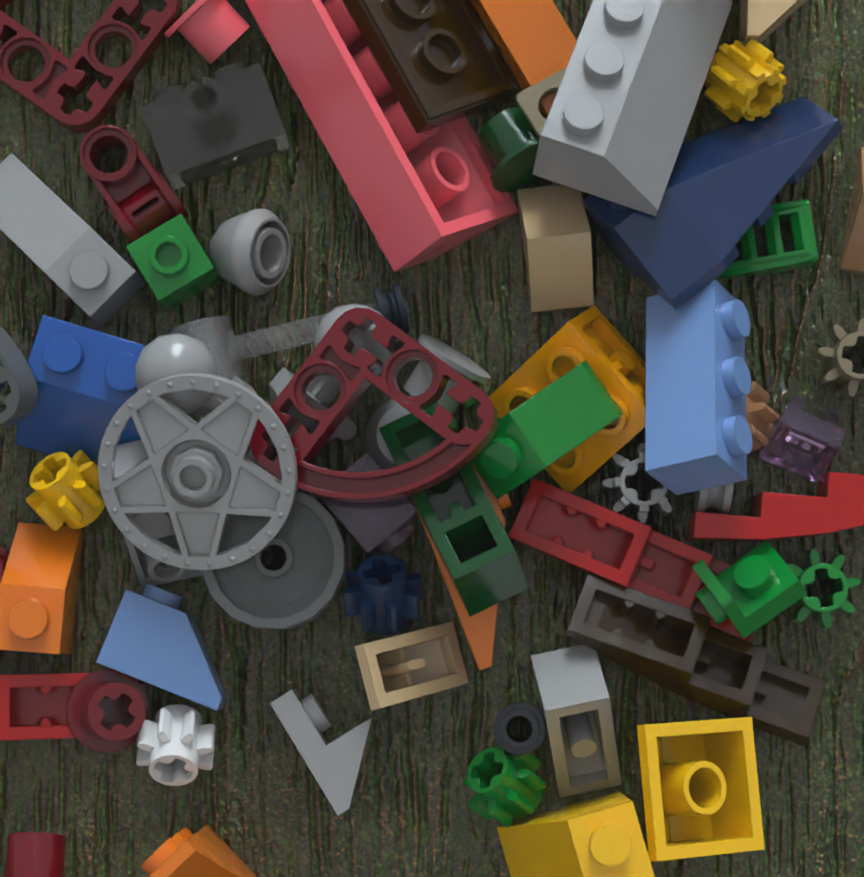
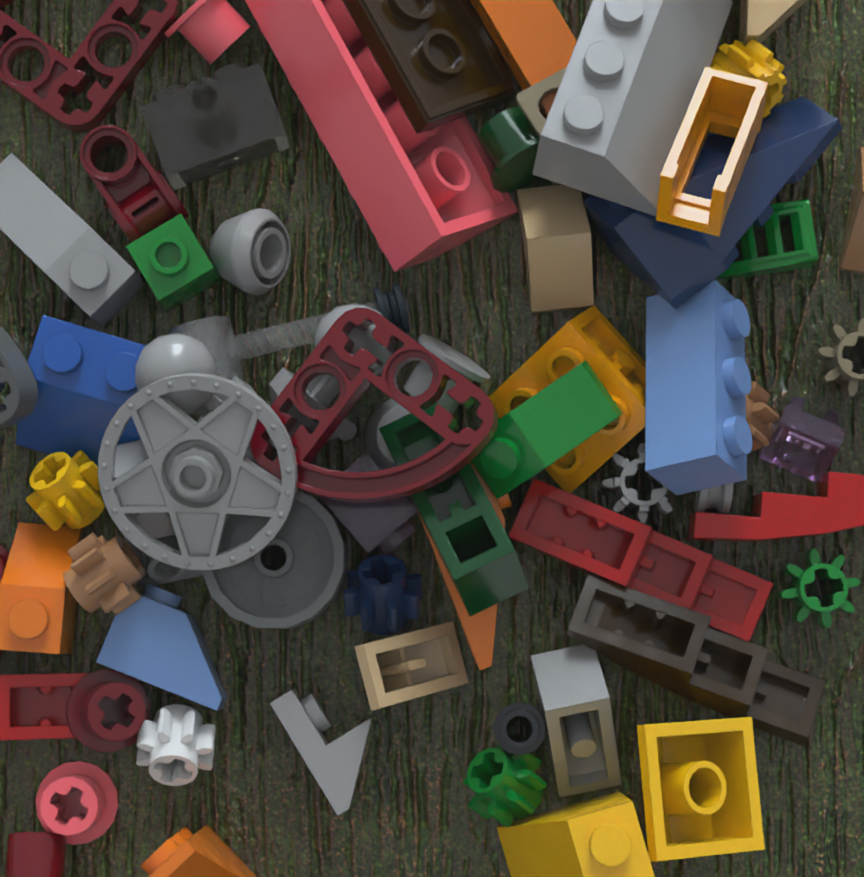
(77, 802): none -> coral piece
(104, 574): none -> medium nougat gear
(723, 106): none -> light orange window
(749, 589): green bracket -> none

